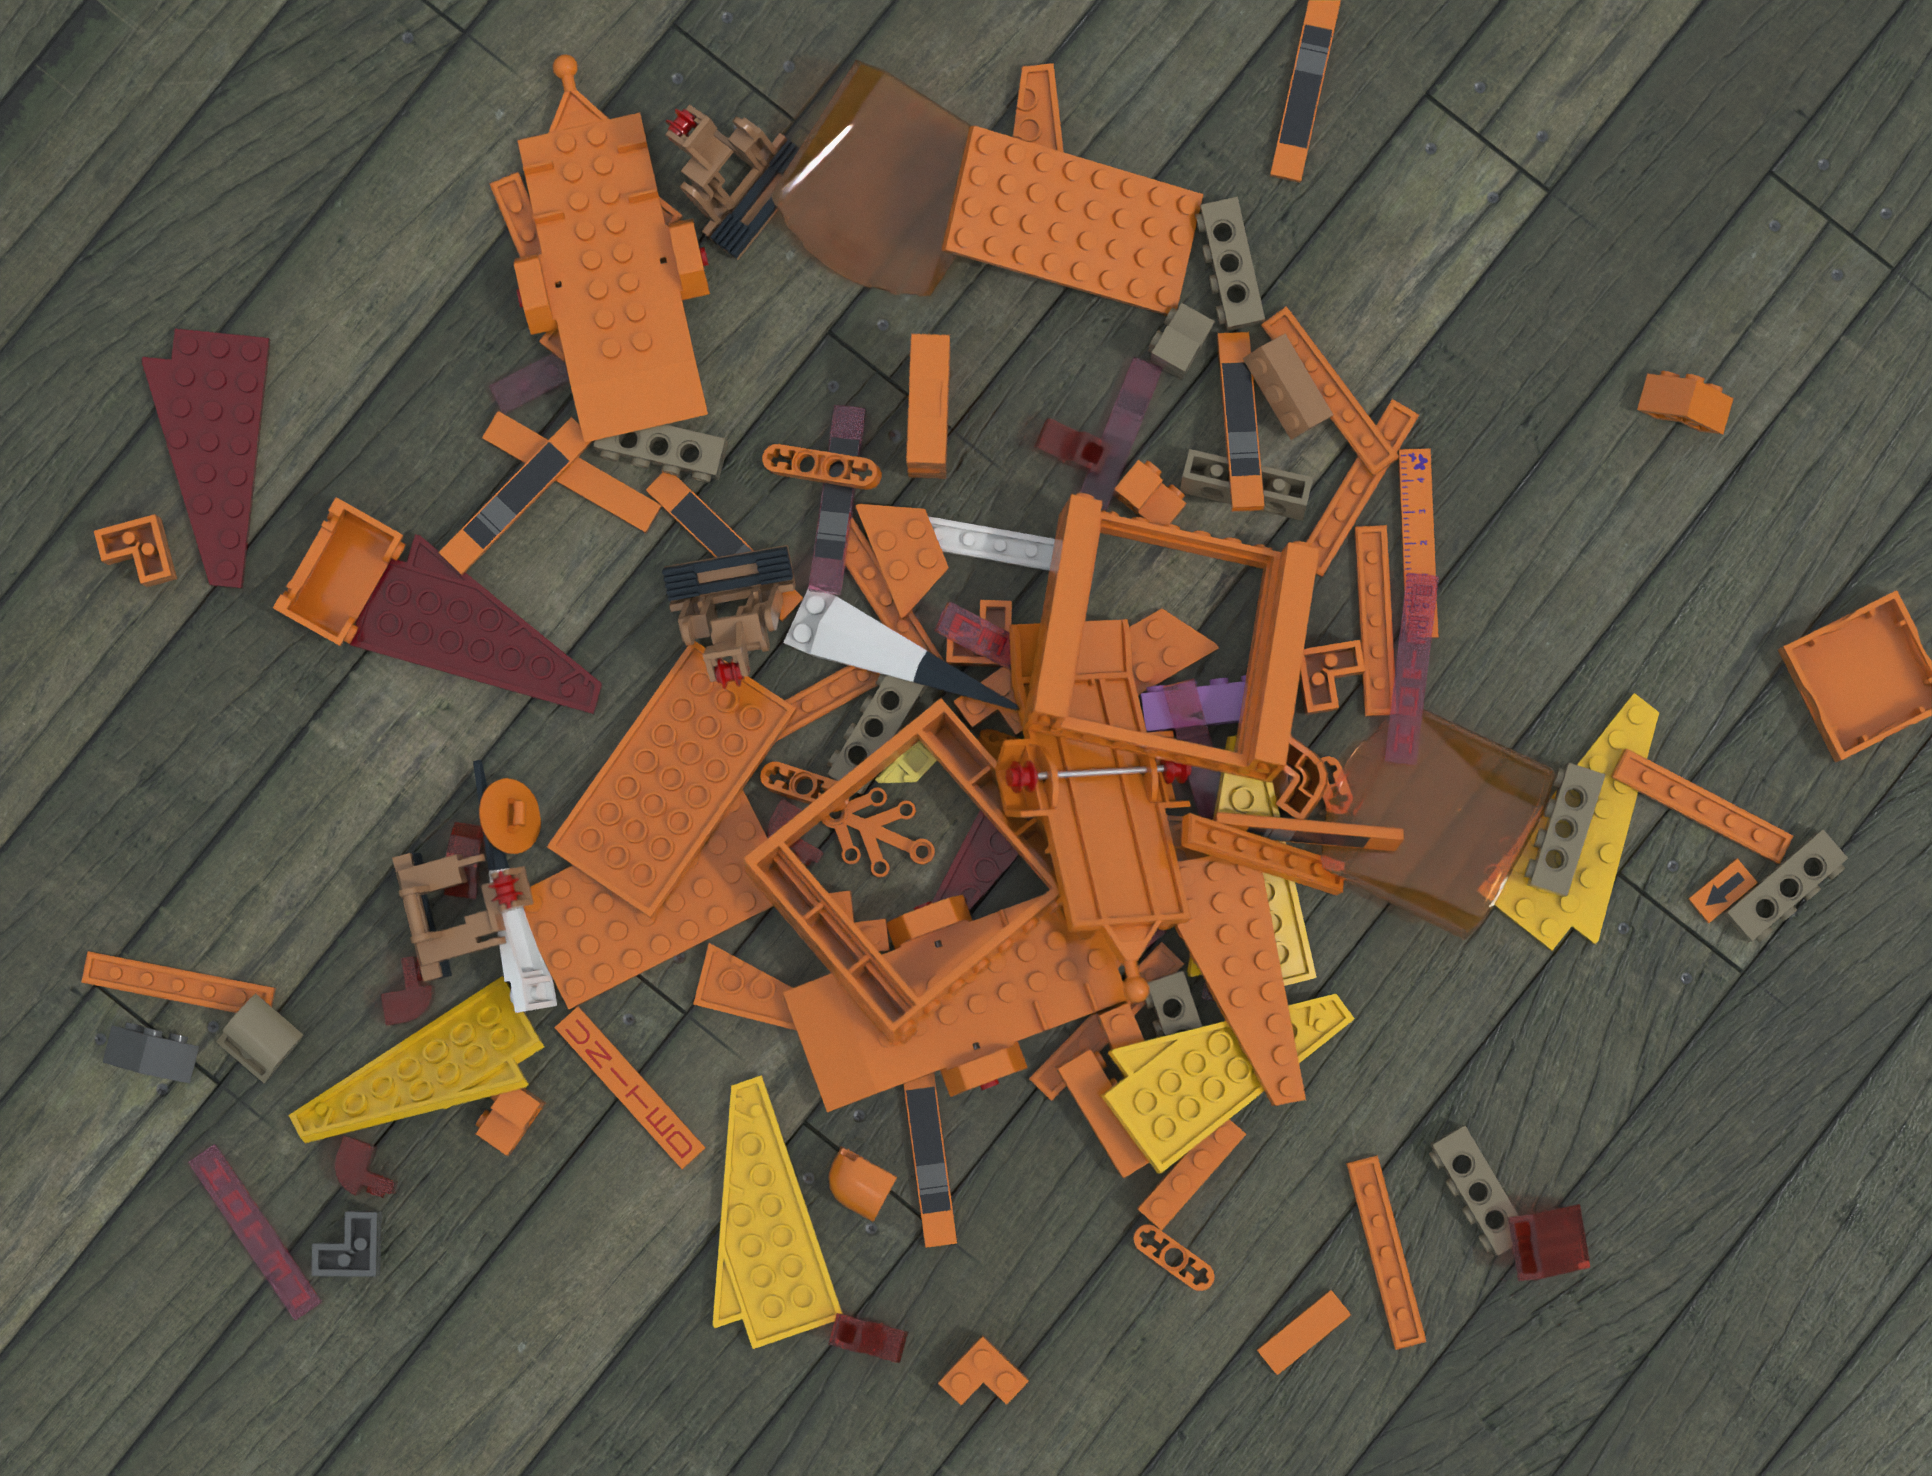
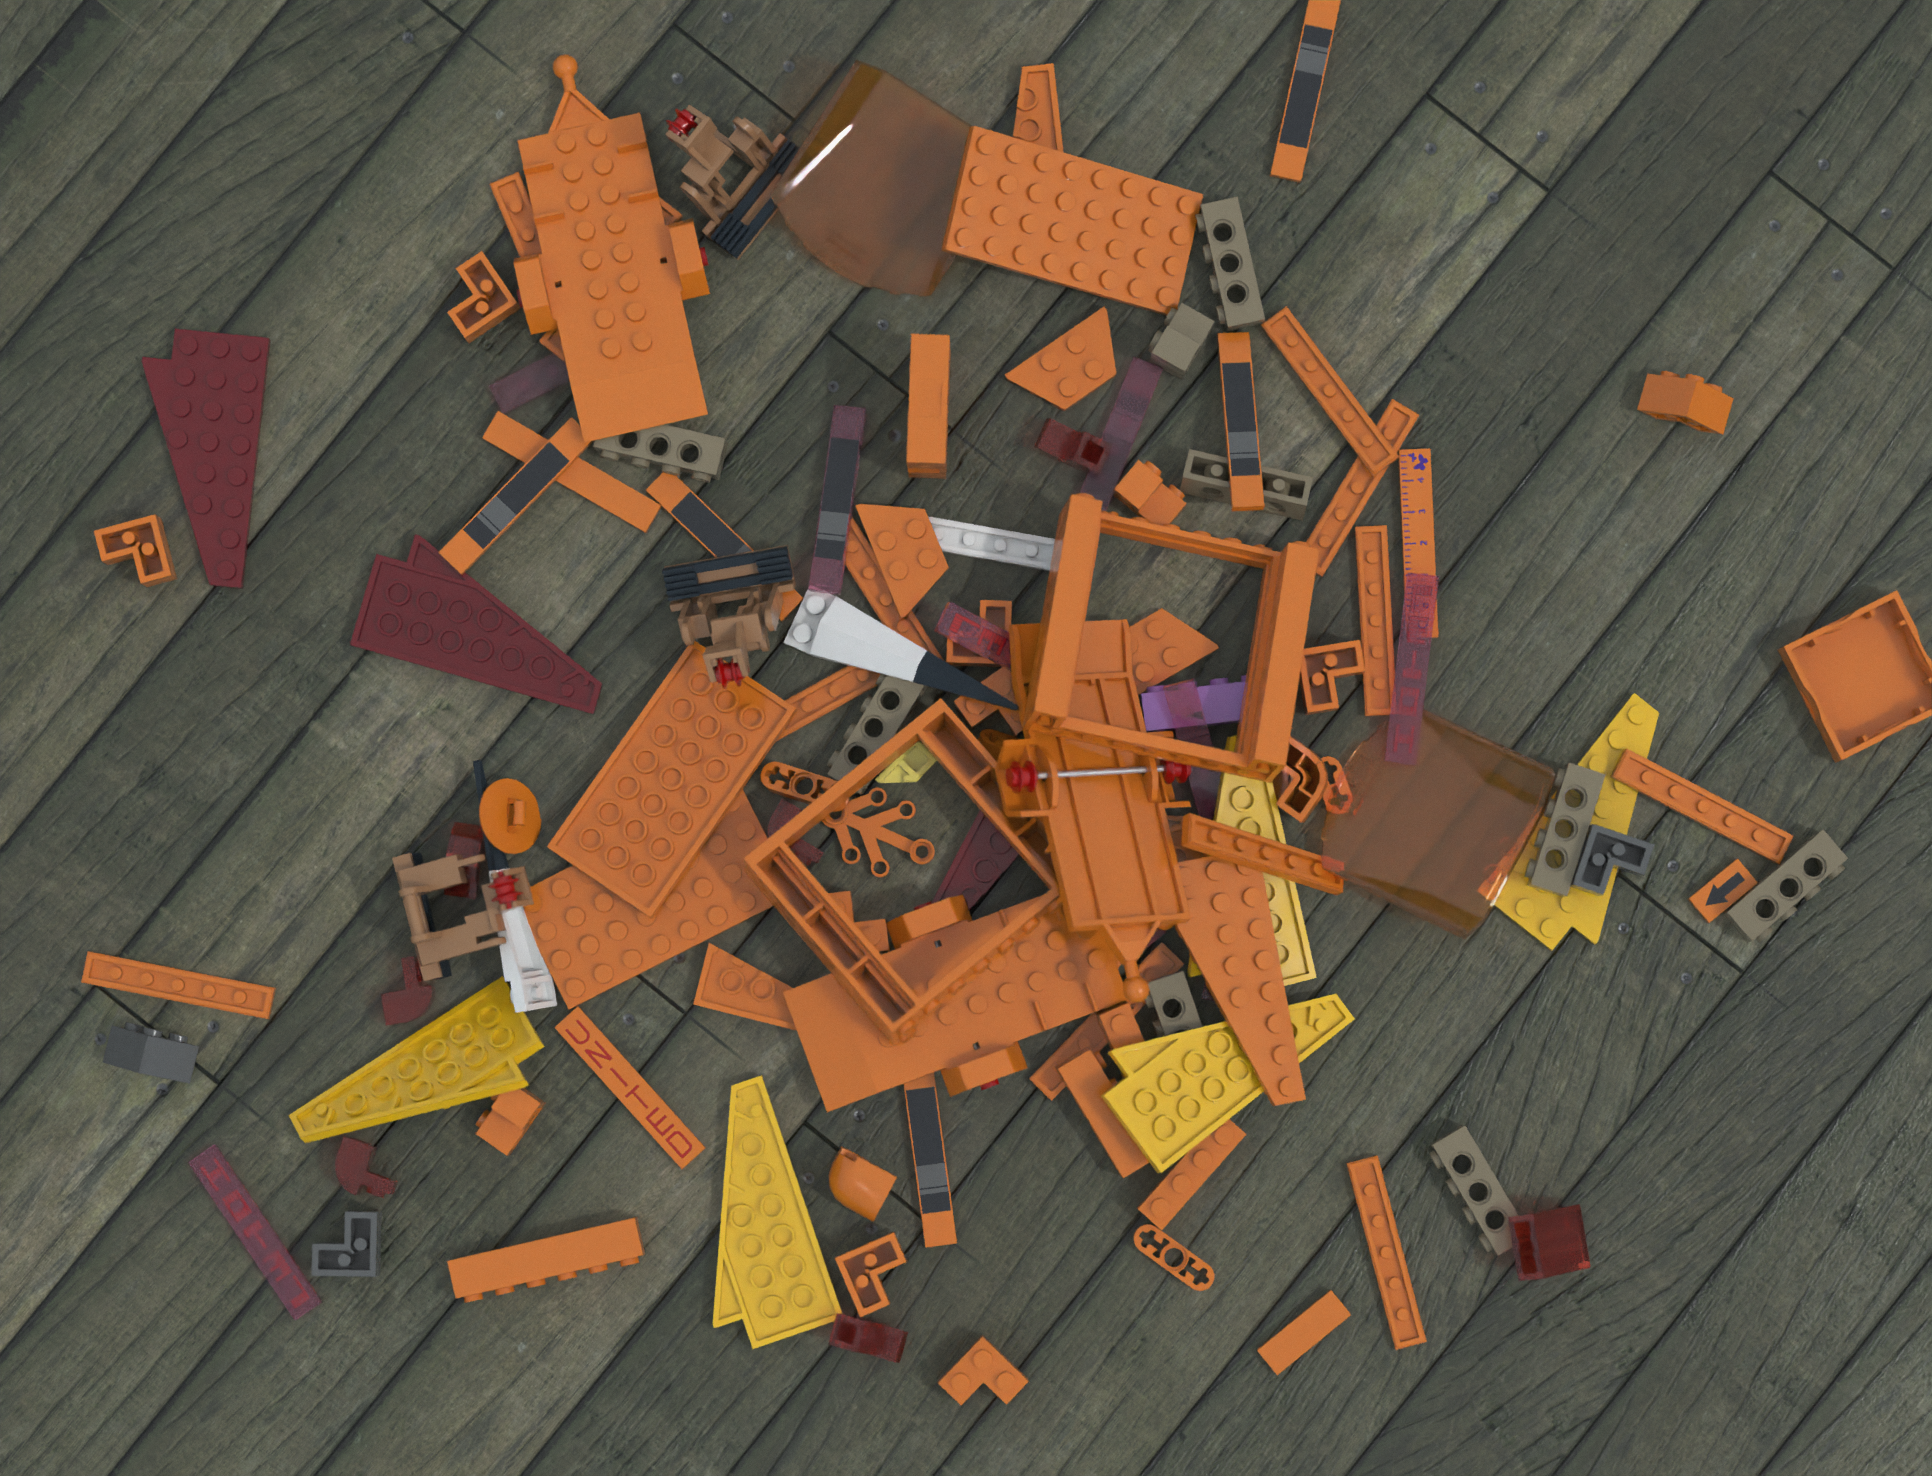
(259, 1038): dark tan brick -> none
(340, 572): orange windscreen -> none
(489, 302): none -> orange brick
(546, 1258): none -> orange brick
(820, 471): orange beam -> none
(861, 1271): none -> orange brick
(1070, 364): none -> orange wing
(1288, 386): medium nougat brick -> none
(1316, 831): orange tile -> none
(1608, 850): none -> dark grey brick

